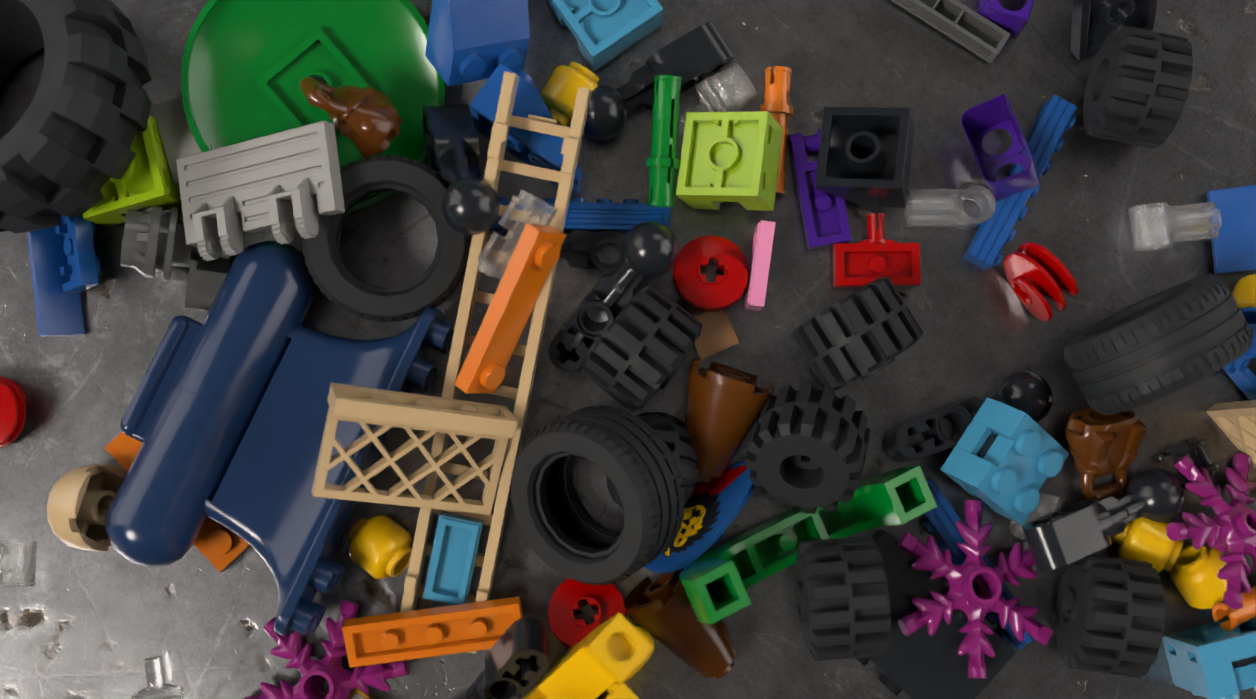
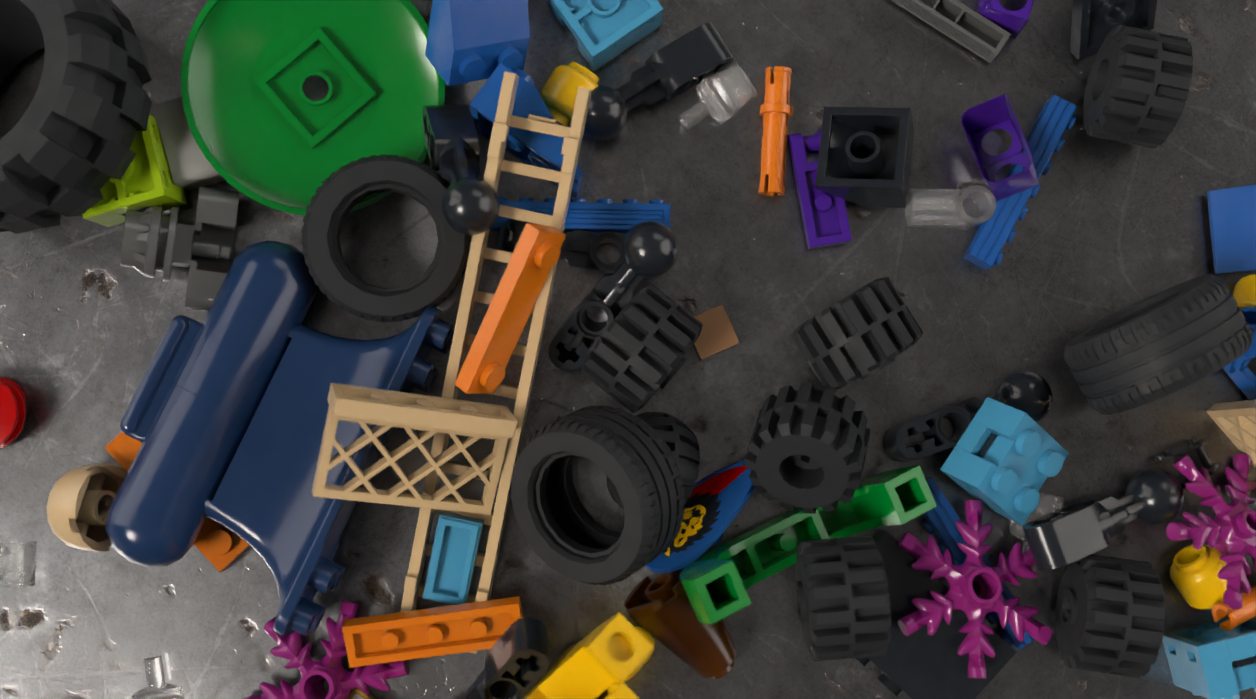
(61, 268): blue bracket -> none
(260, 184): light grey hinge -> none
(358, 113): reddish brown piece -> none
(380, 546): yellow head -> none
(521, 210): clear hinge -> none
(567, 604): red piece -> none
(663, 156): green pin -> none
(715, 252): red piece -> none
(720, 413): reddish brown cone -> none
(729, 160): lime piece -> none
(759, 265): bright pink tile -> none
(876, 258): red plate -> none
(1039, 280): red piece -> none
(1103, 447): reddish brown piece -> none
(1148, 542): yellow head -> none
(1162, 225): clear piece -> none

